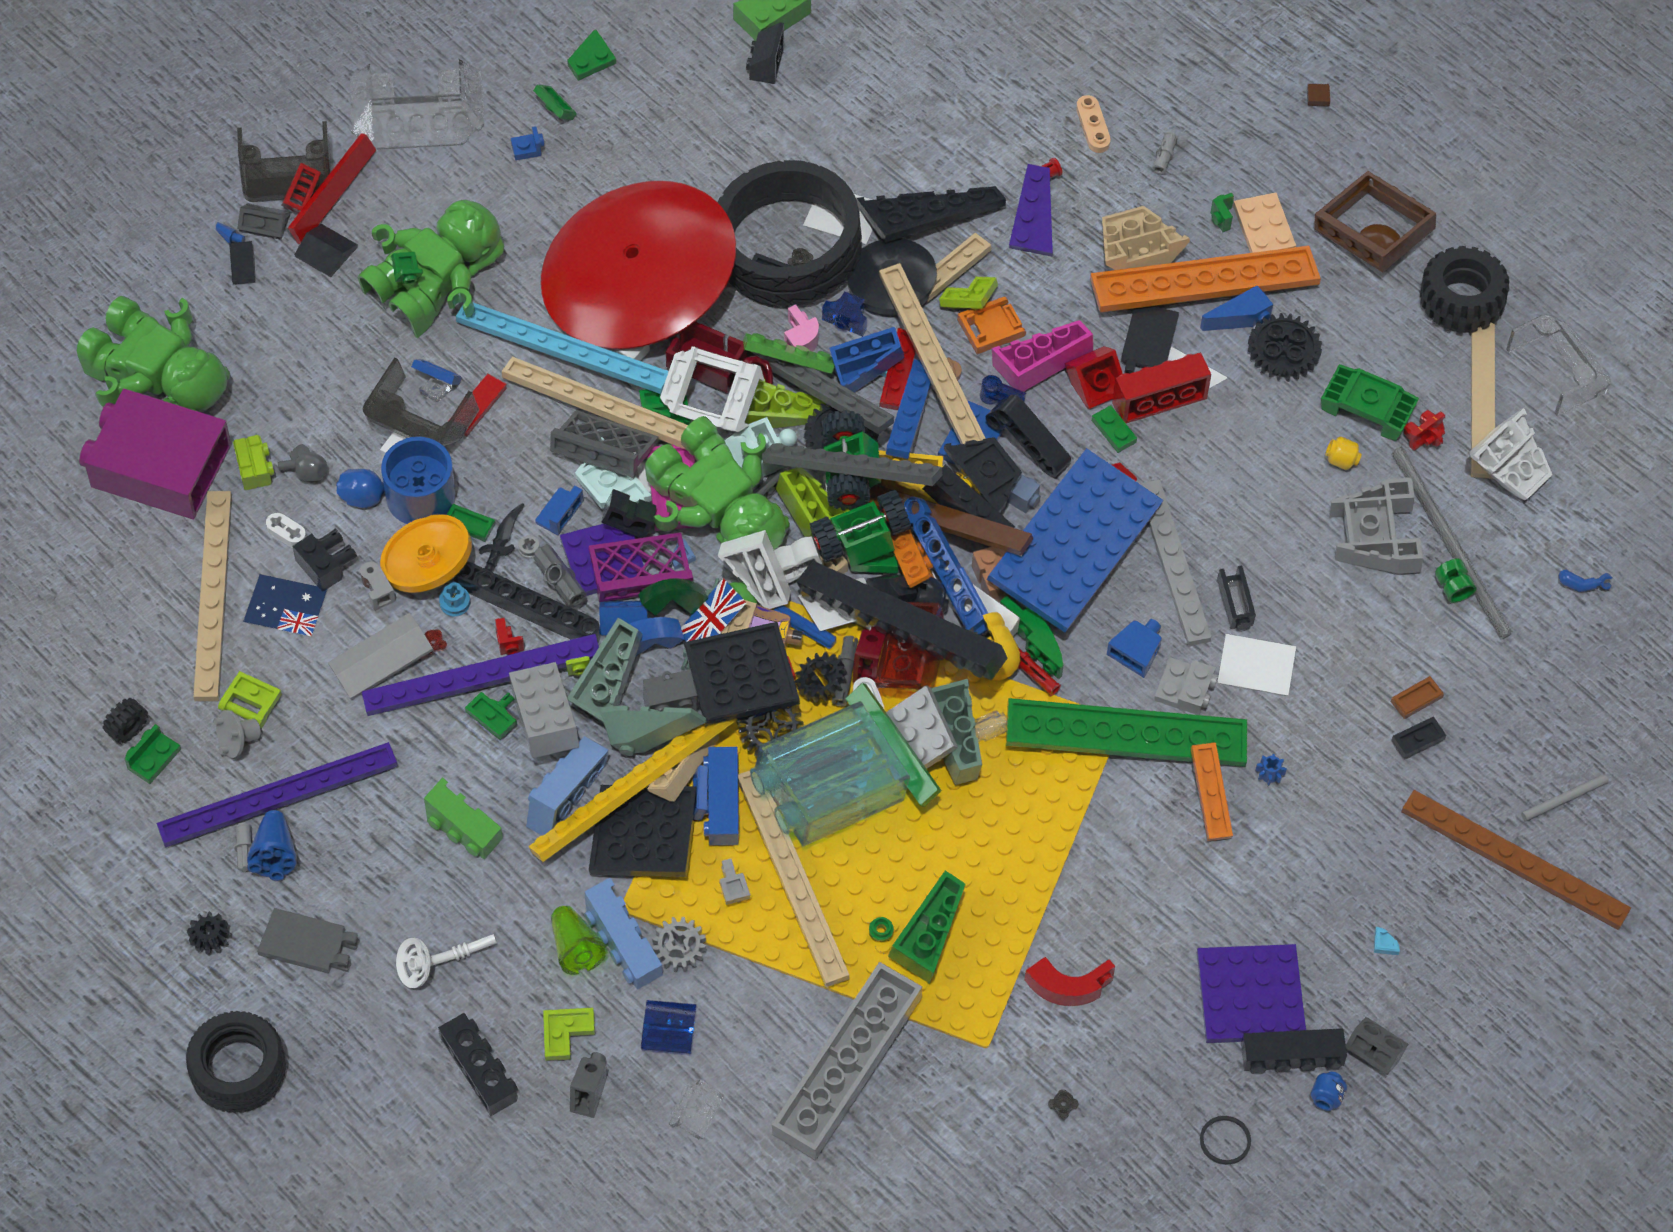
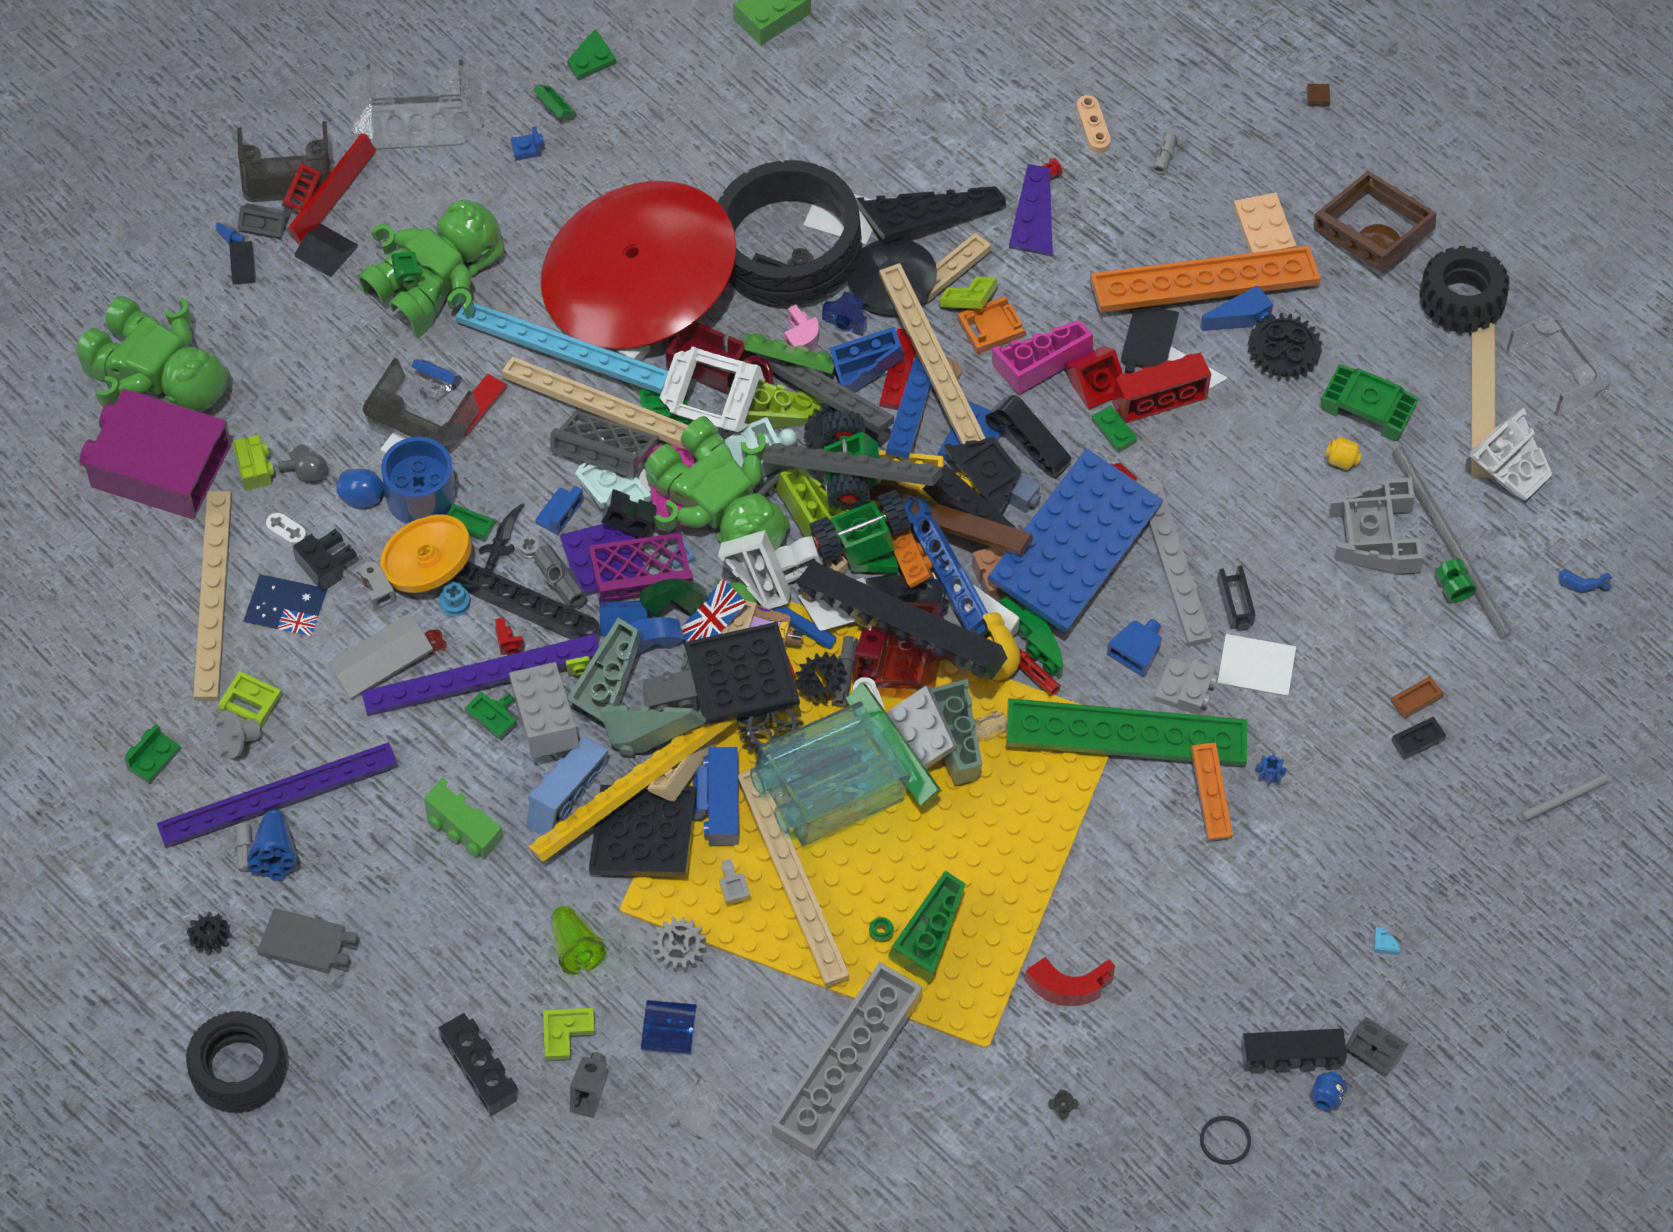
(125, 720): black tyre -> none
(422, 962): white dish -> none
(621, 935): medium blue wedge -> none
(766, 55): black slope -> none
(999, 391): clear blue piece -> none
(1139, 239): tan wedge -> none
(1220, 211): green bracket -> none
(1249, 991): dark purple plate -> none
(1428, 432): red hips -> none
(1516, 859): dark orange plate -> none

